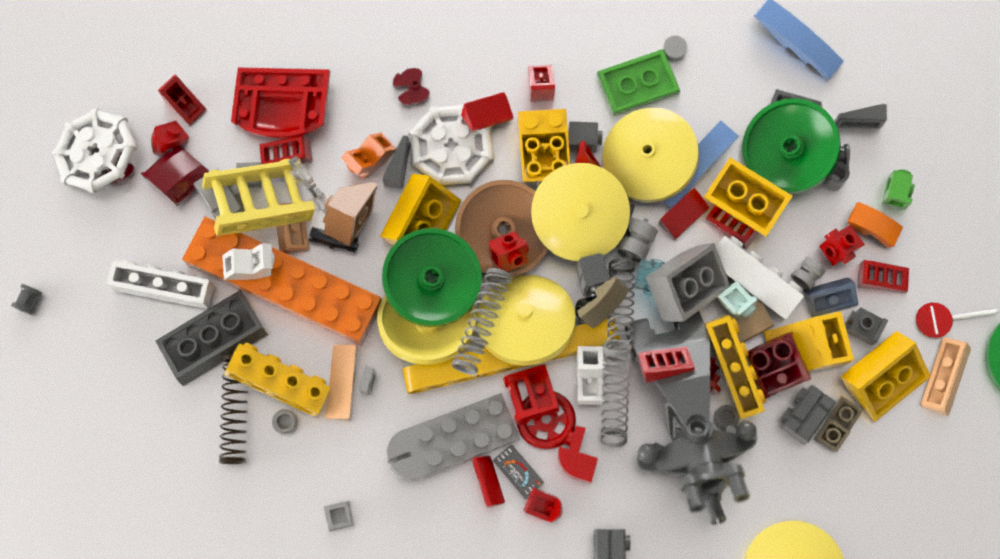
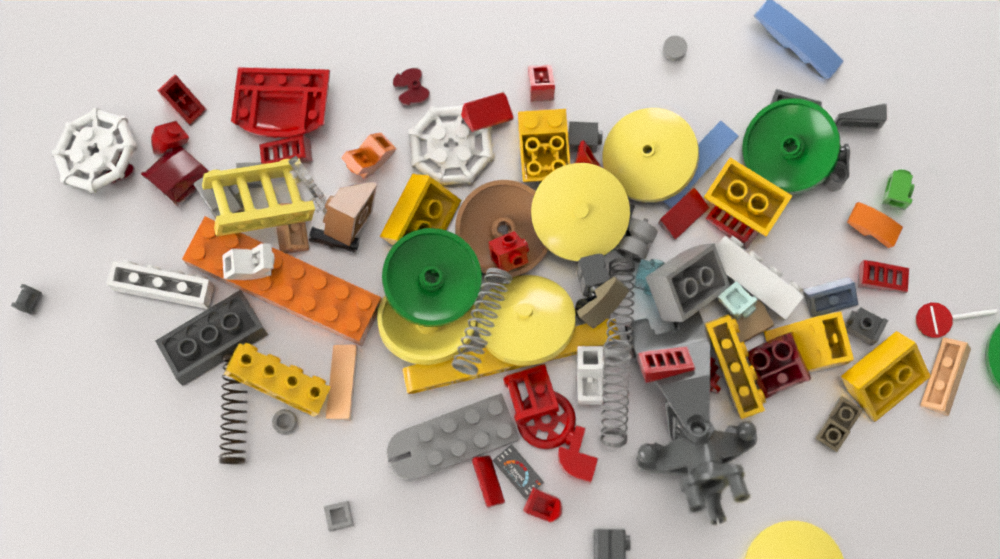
(367, 380): light grey tile -> none
(396, 170): dark grey slope -> none
(638, 82): bright green tile -> none
(725, 416): light grey tile -> none
(807, 414): dark grey brick -> none
(808, 273): light grey wheel -> none
(841, 245): red brick -> none

